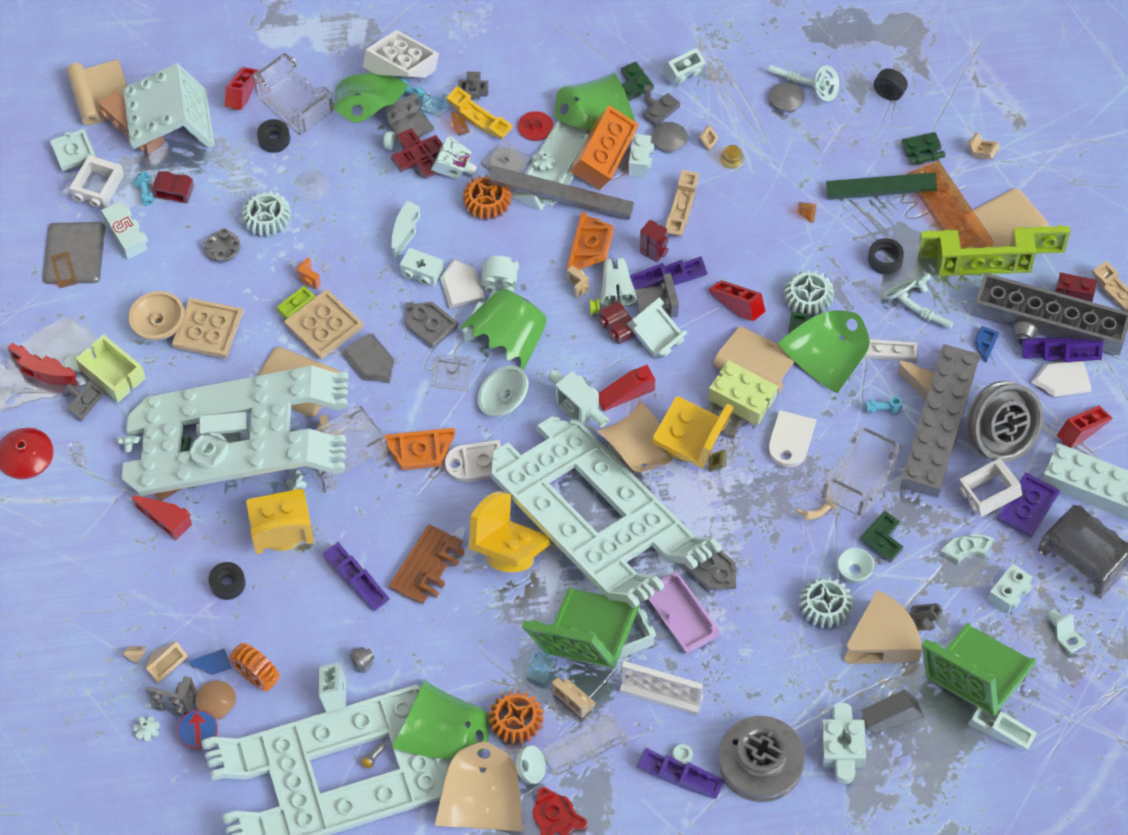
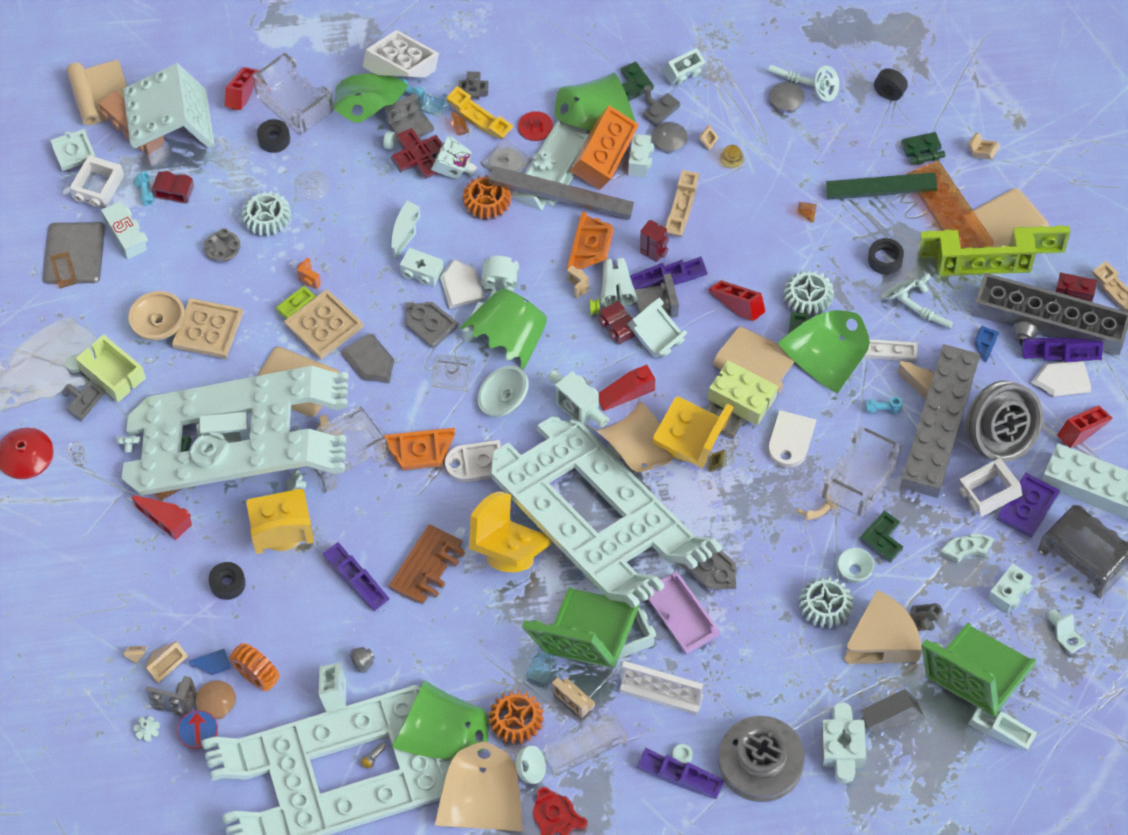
(44, 369): slope -> none

